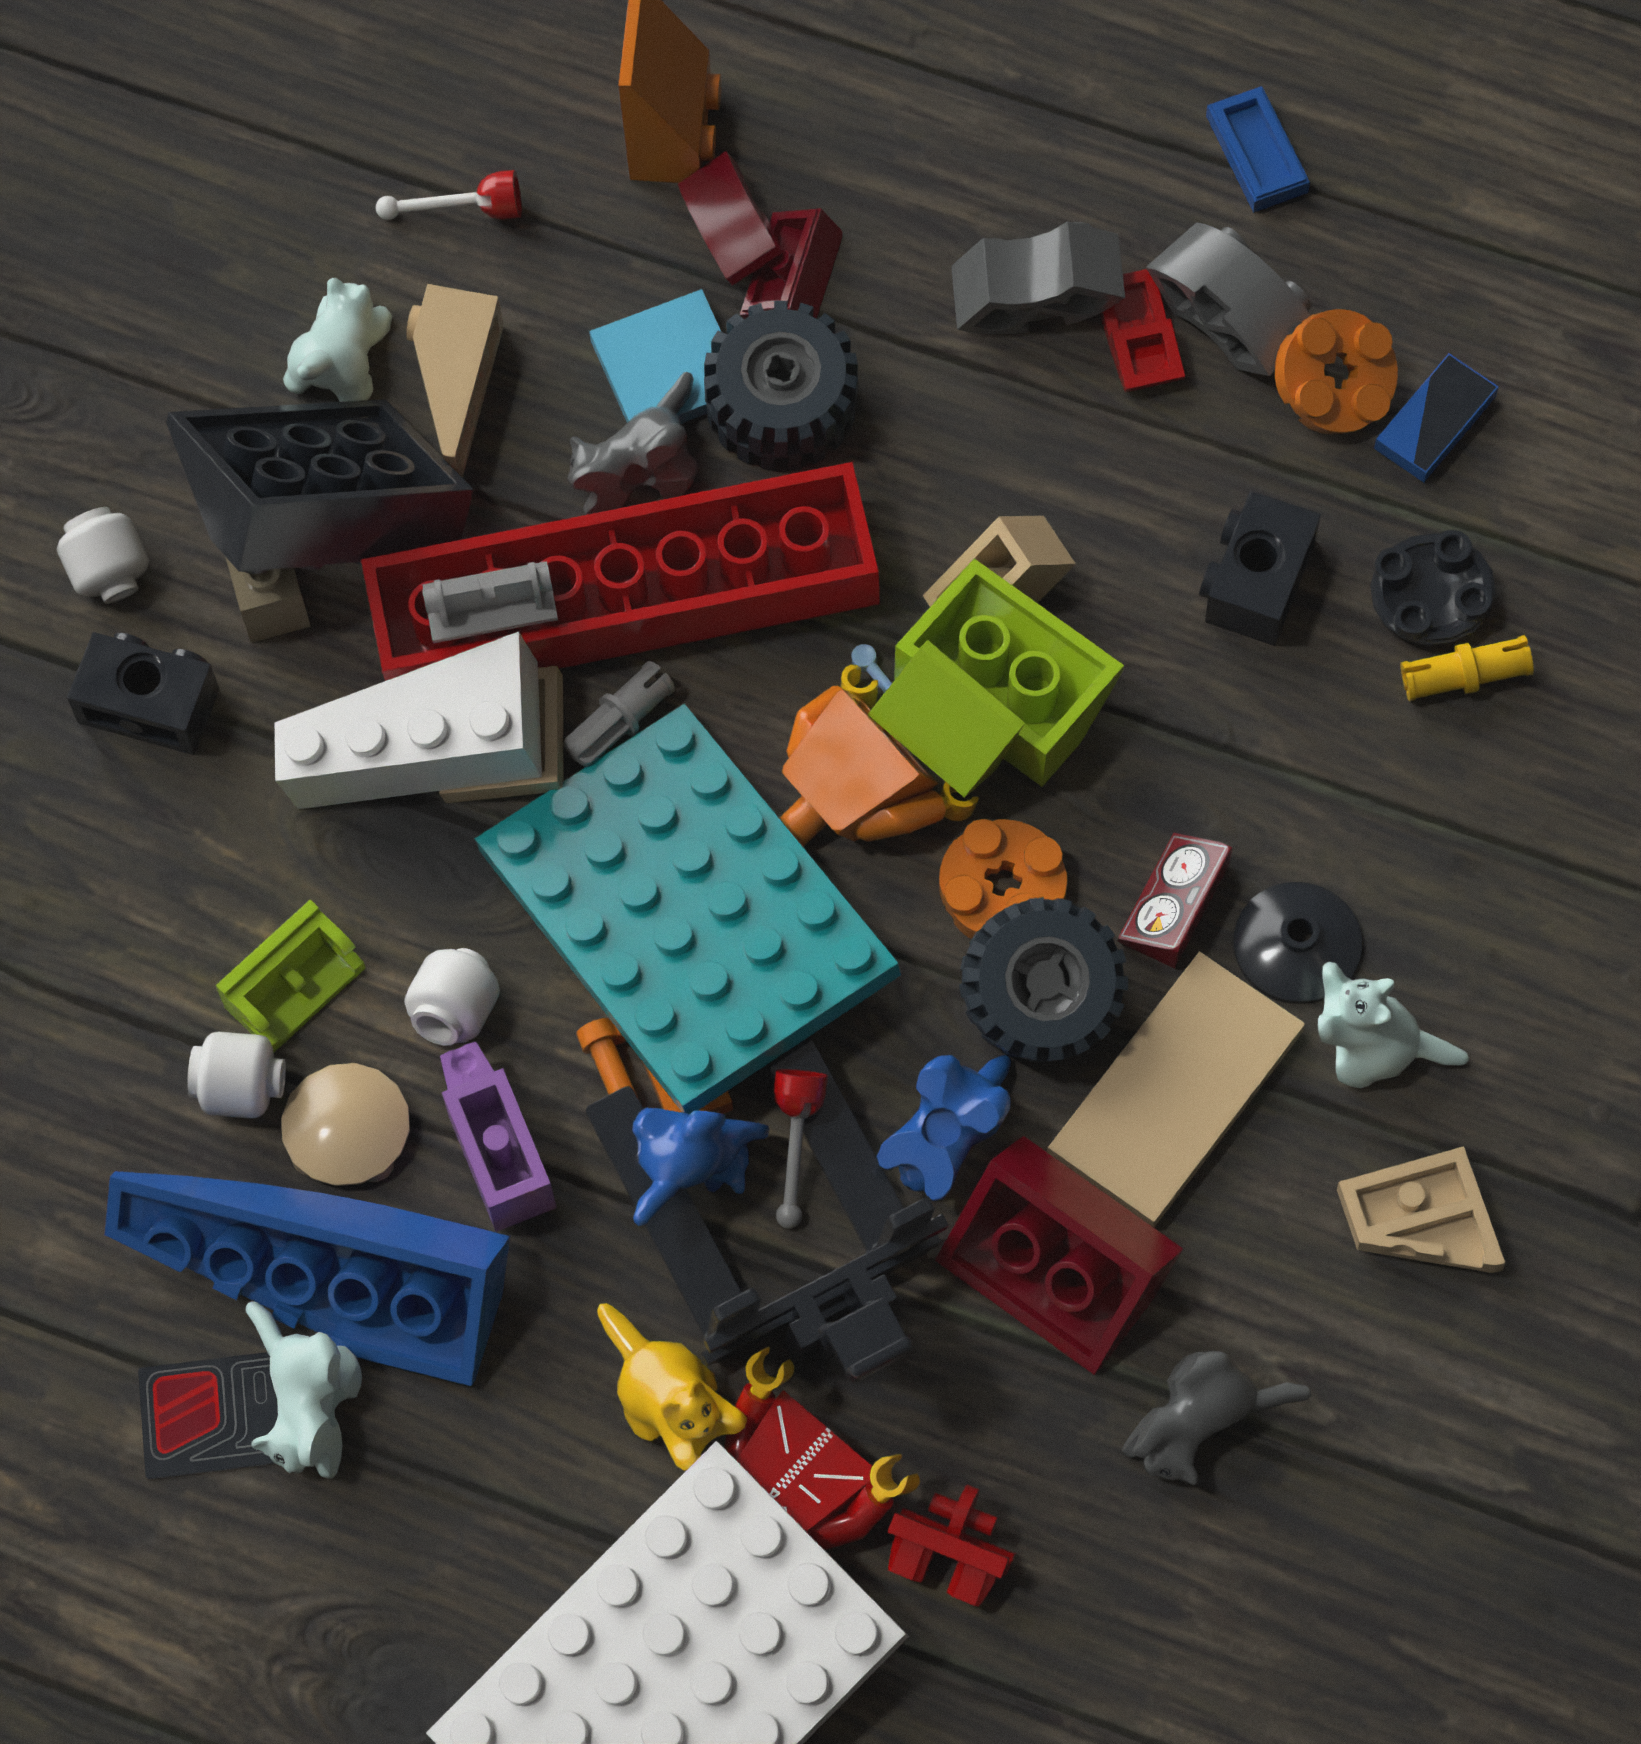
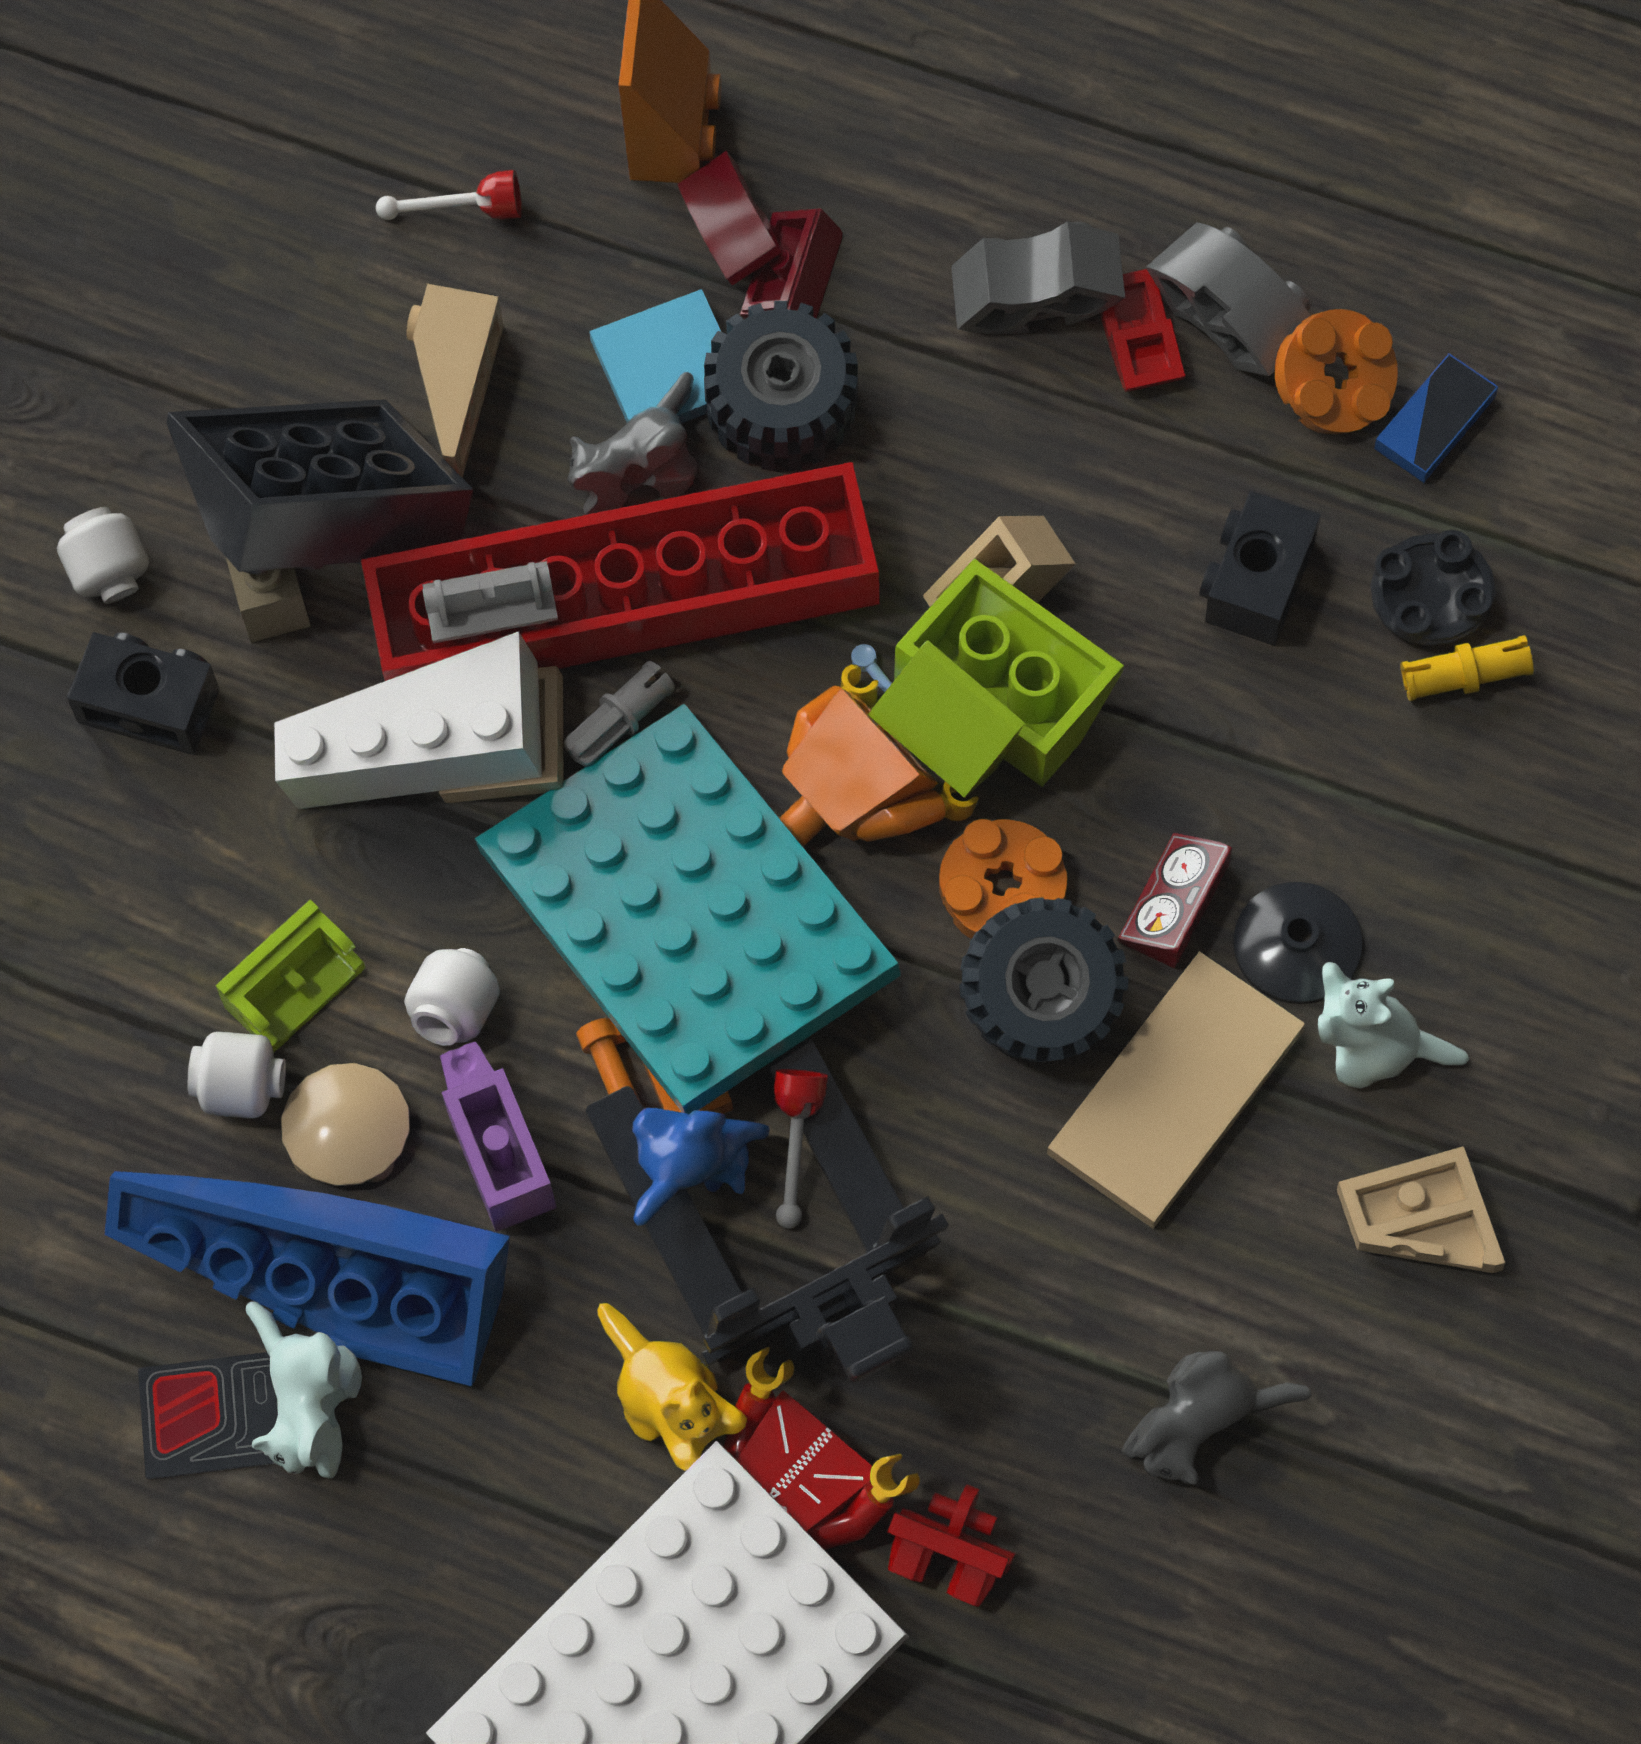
(338, 344): light aqua animal -> none
(953, 1115): blue animal -> none
(1057, 1253): dark red slope -> none
(1257, 149): blue tile -> none

